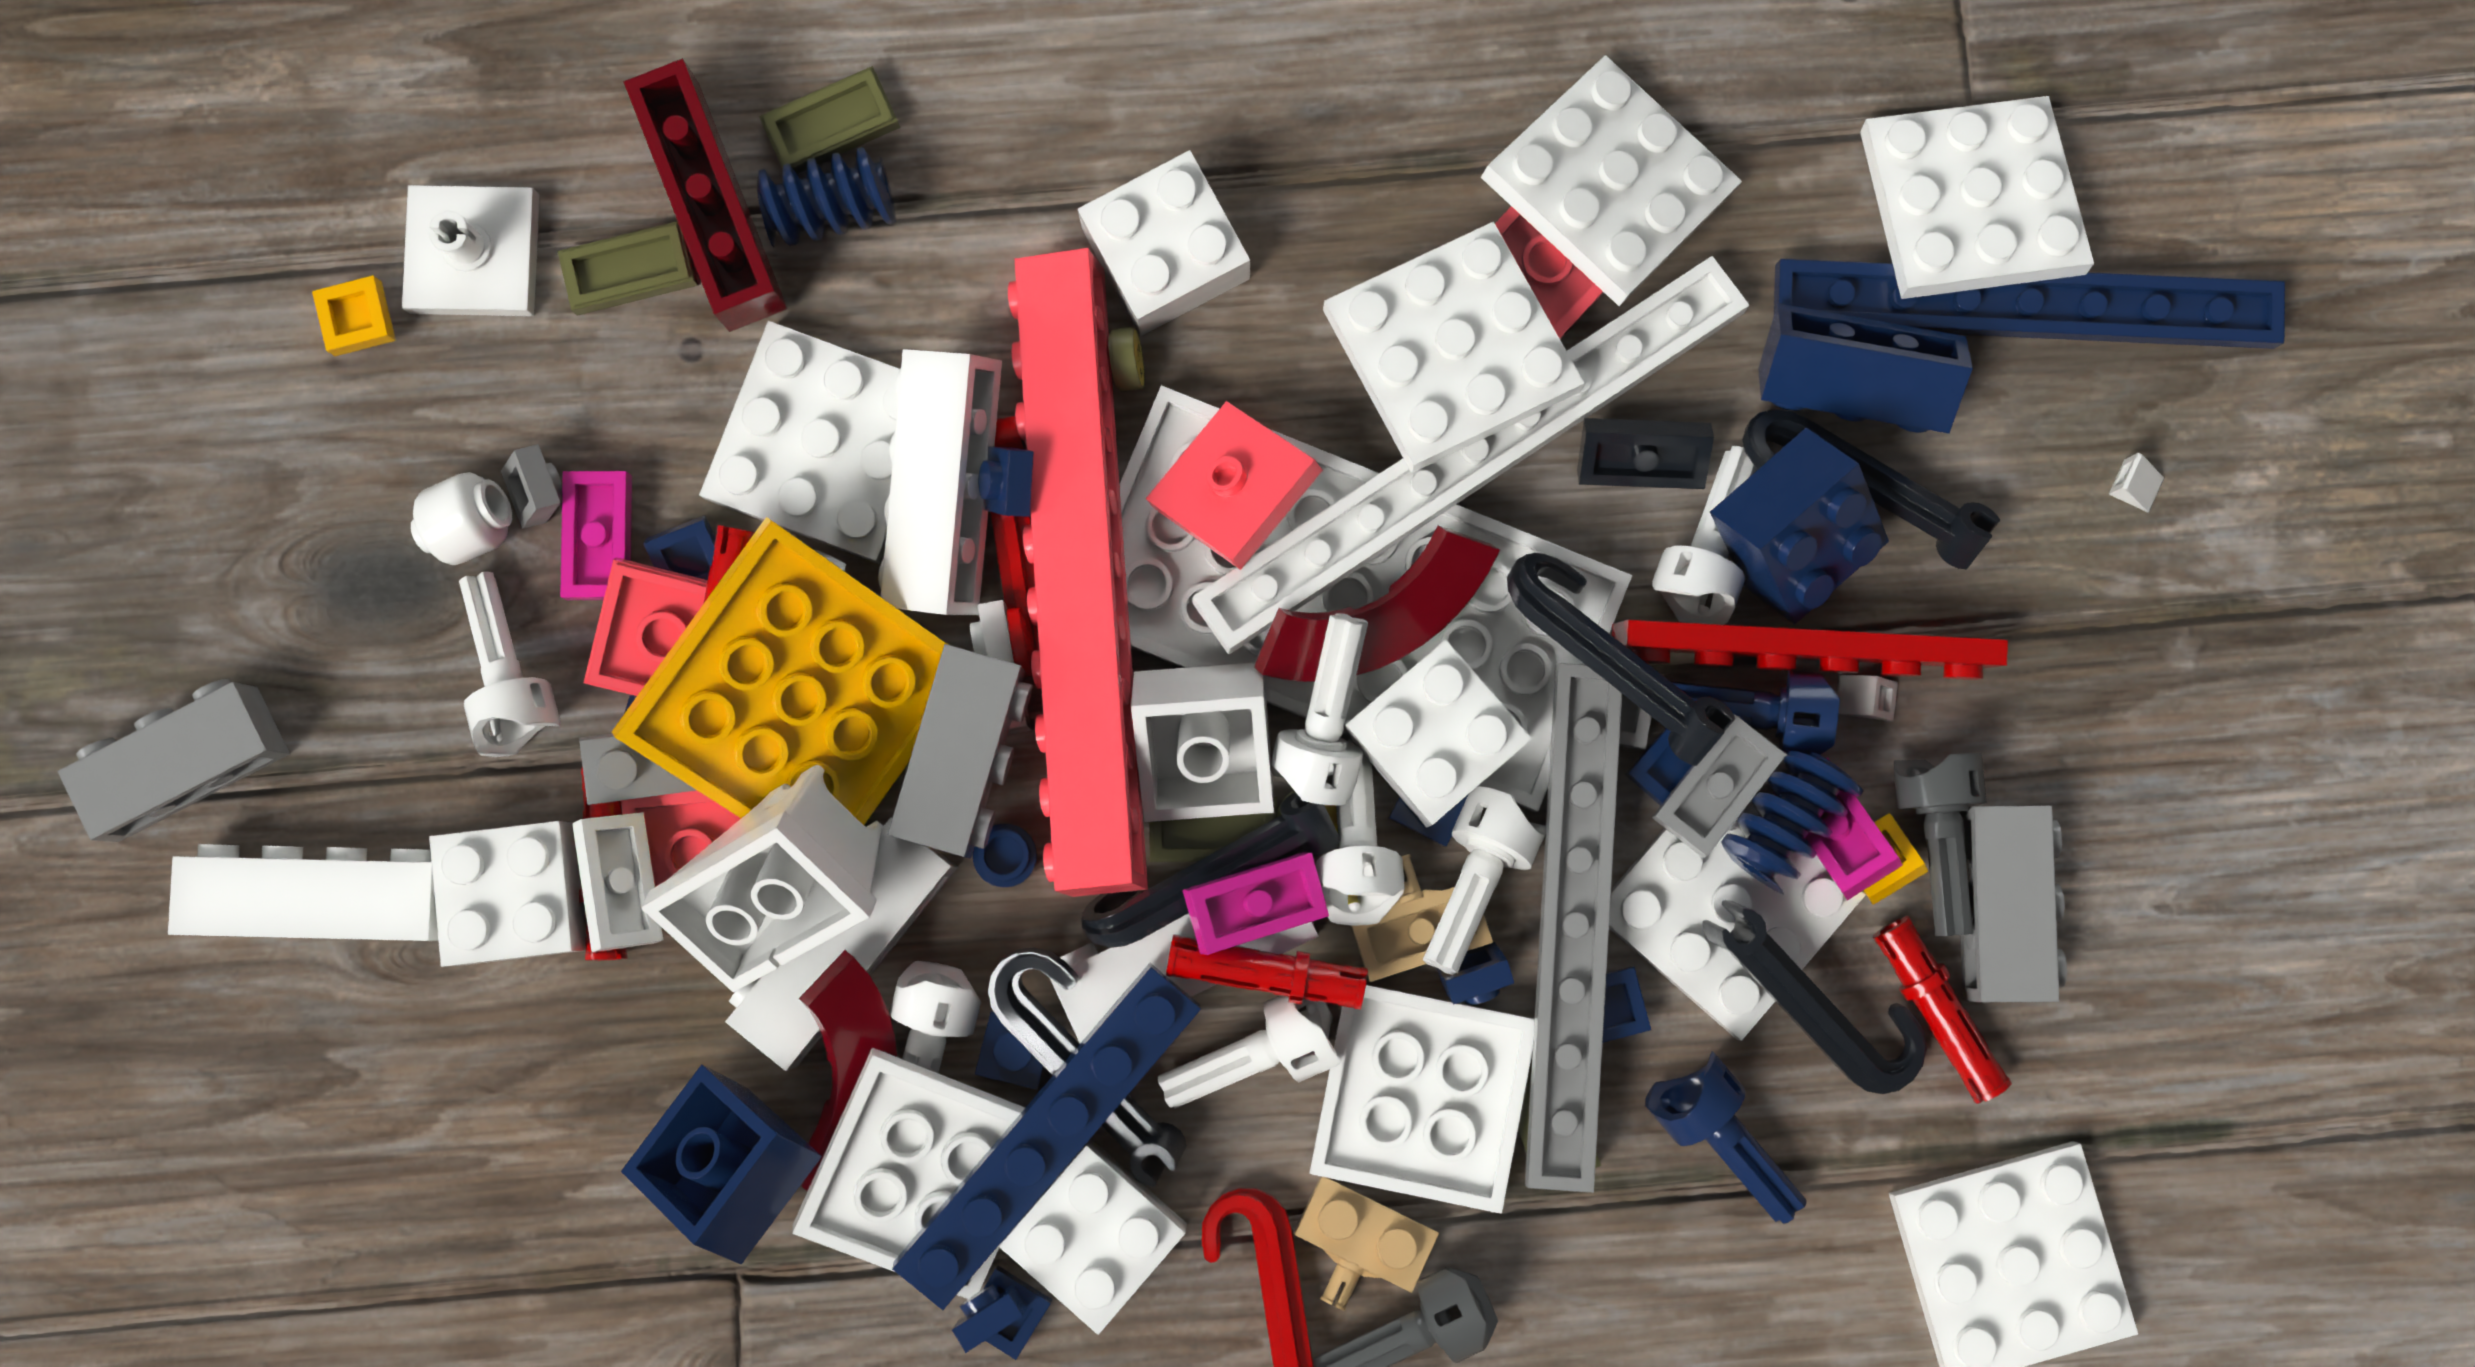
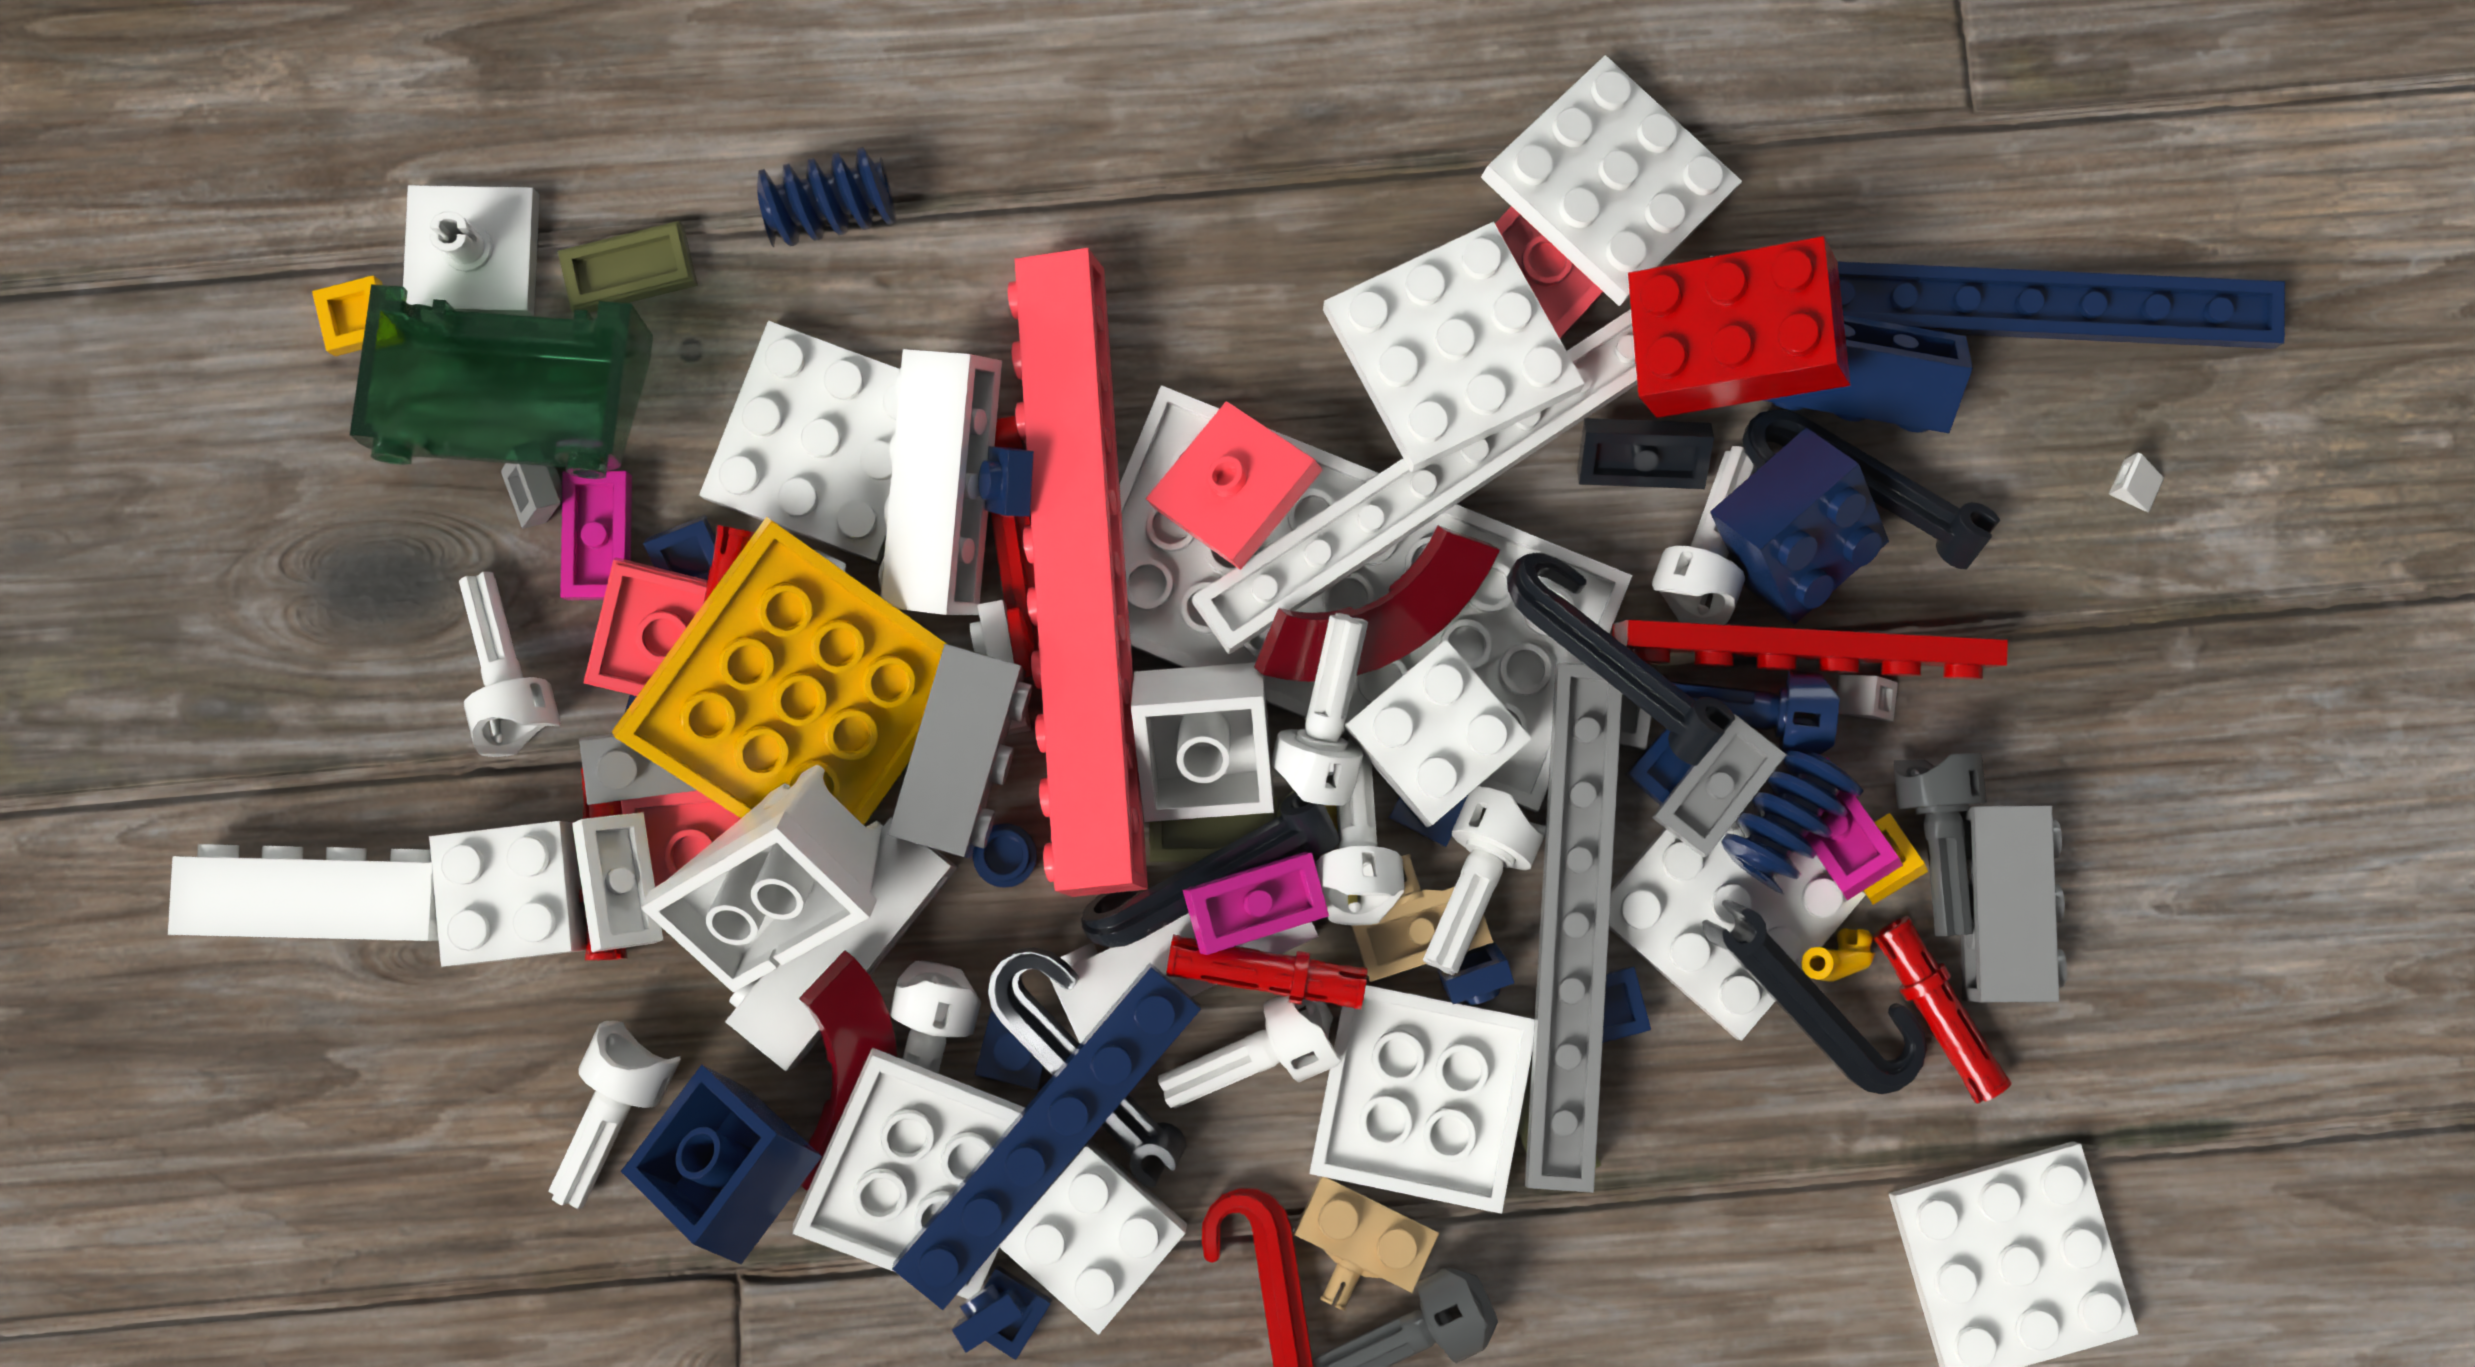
(172, 760): light grey brick -> none
(461, 518): white head -> none
(499, 384): none -> clear green windscreen
(623, 1077): none -> white piece
(705, 195): dark red brick -> none
(830, 120): olive tile -> none
(1126, 359): olive tile -> none
(1165, 243): white brick -> none
(1705, 1109): dark blue piece -> none
(1739, 328): none -> red brick
(1851, 957): none -> yellow arm
(1976, 197): white plate -> none

